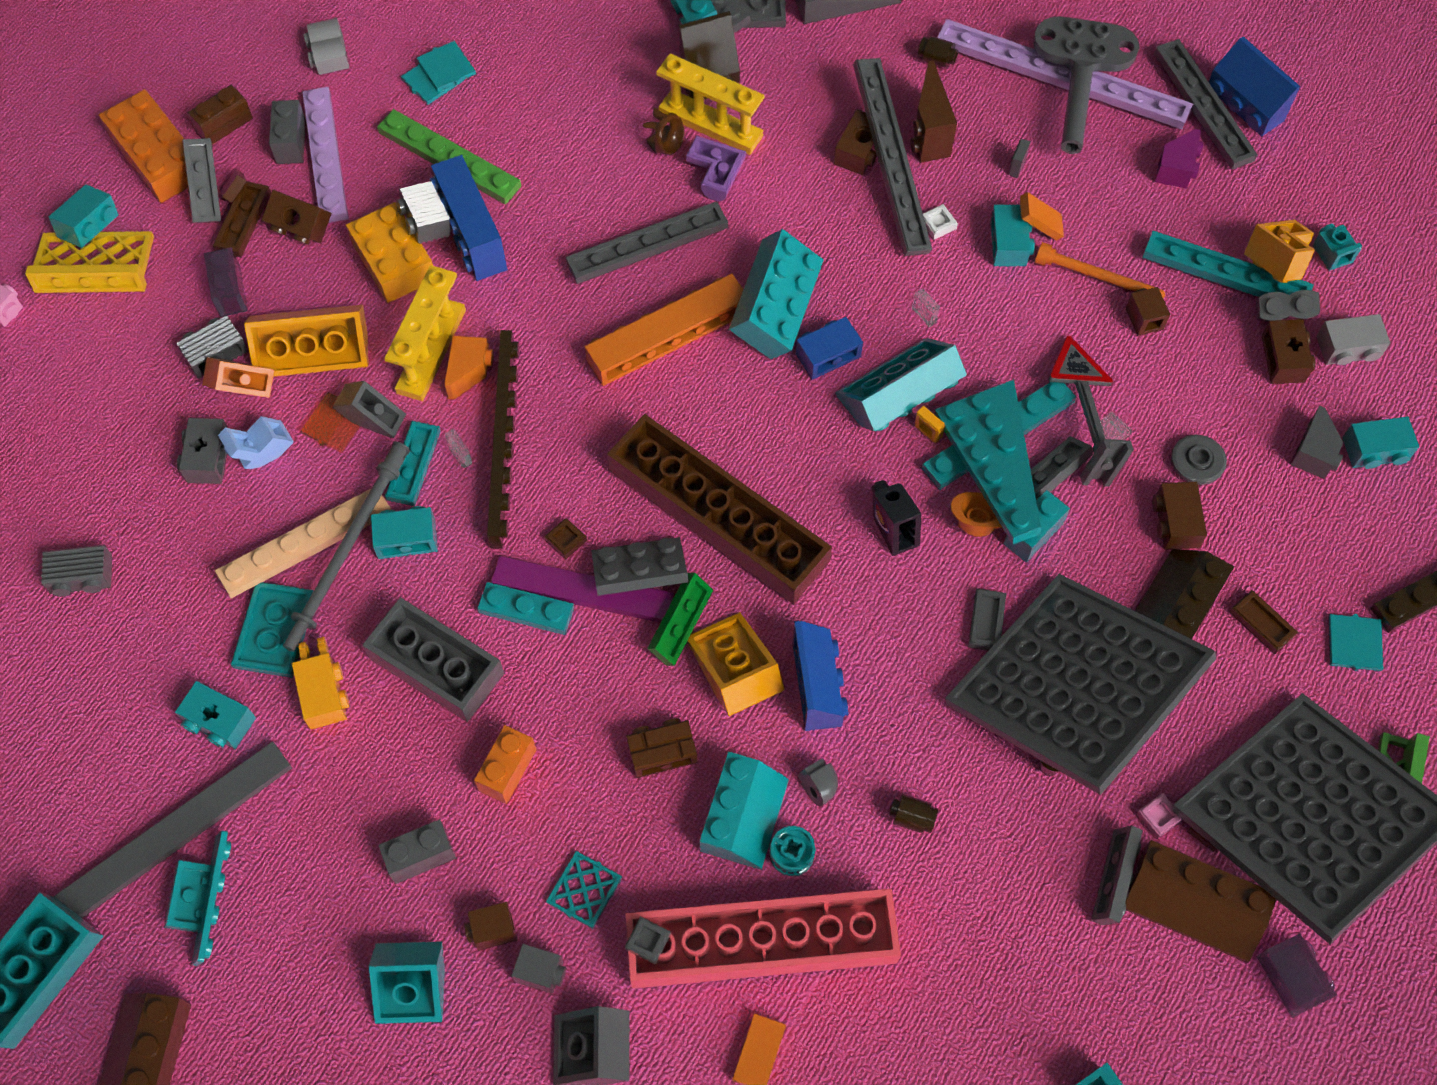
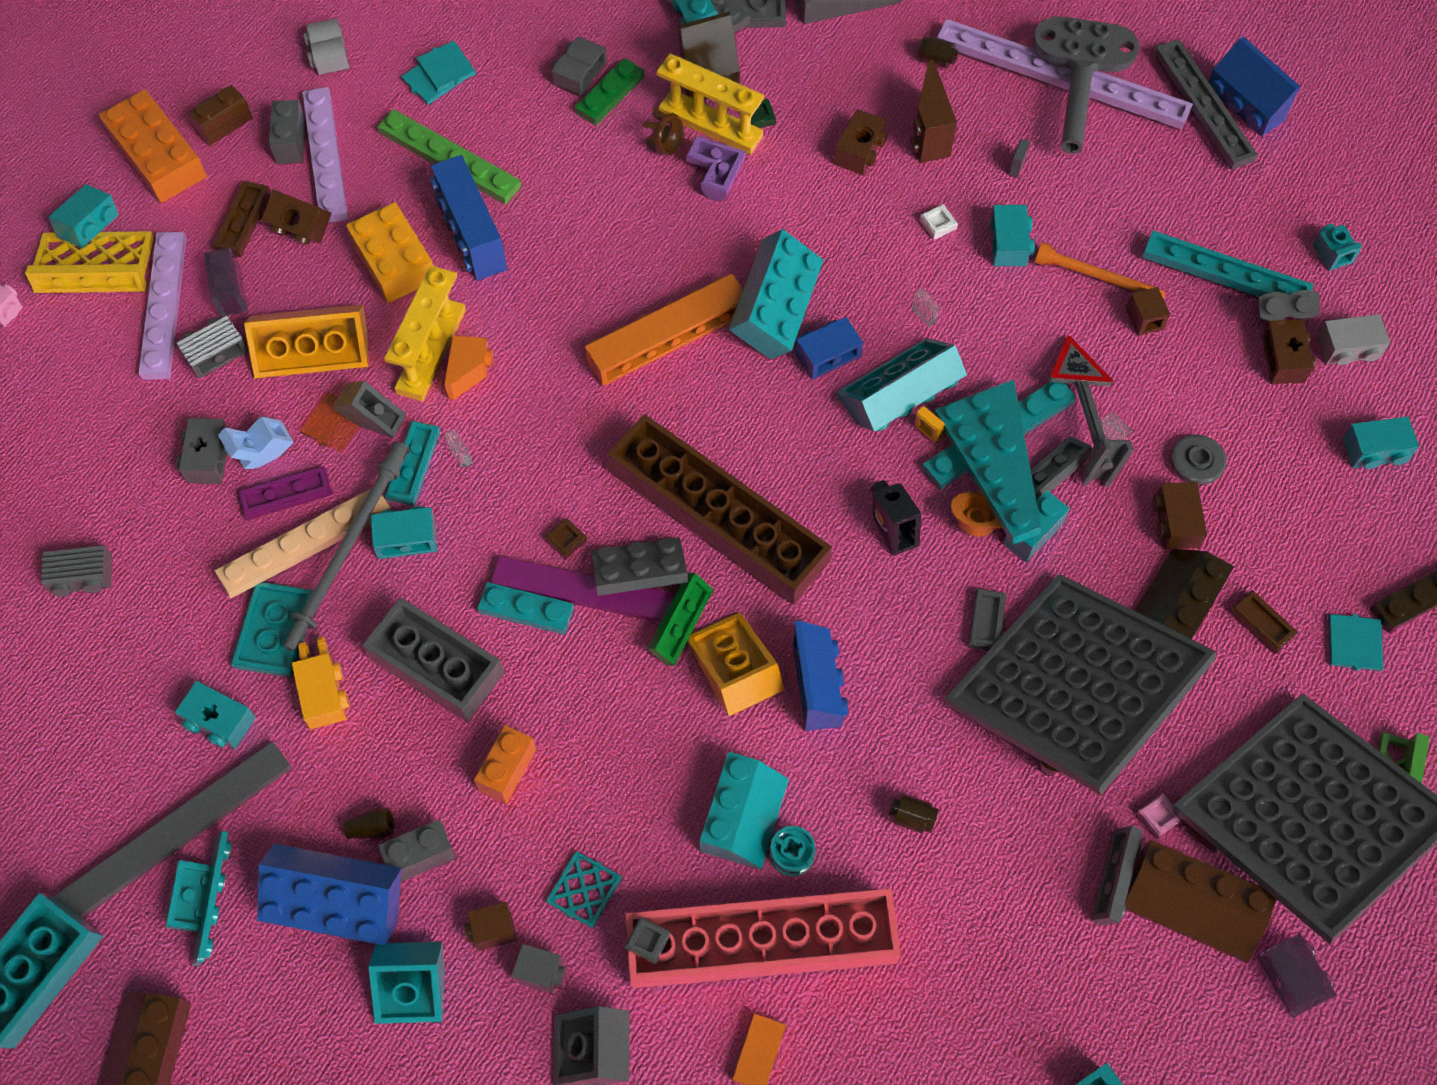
(163, 306): none -> lavender plate
(201, 180): dark grey plate -> none
(233, 185): reddish brown tile -> none
(238, 377): orange slope -> none
(285, 492): none -> magenta tile
(328, 894): none -> blue brick
(370, 824): none -> dark brown cone
(423, 212): brick -> none
(502, 448): dark brown plate -> none
(579, 65): none -> dark grey brick
(609, 91): none -> green plate
(646, 242): dark grey plate -> none
(661, 747): reddish brown brick -> none
(763, 115): none -> dark green tile
(819, 782): dark grey piece -> none
(892, 157): dark grey tile -> none
(1041, 216): orange tile -> none
(1178, 160): magenta slope -> none
(1281, 249): light orange brick -> none
(1319, 446): dark grey slope -> none

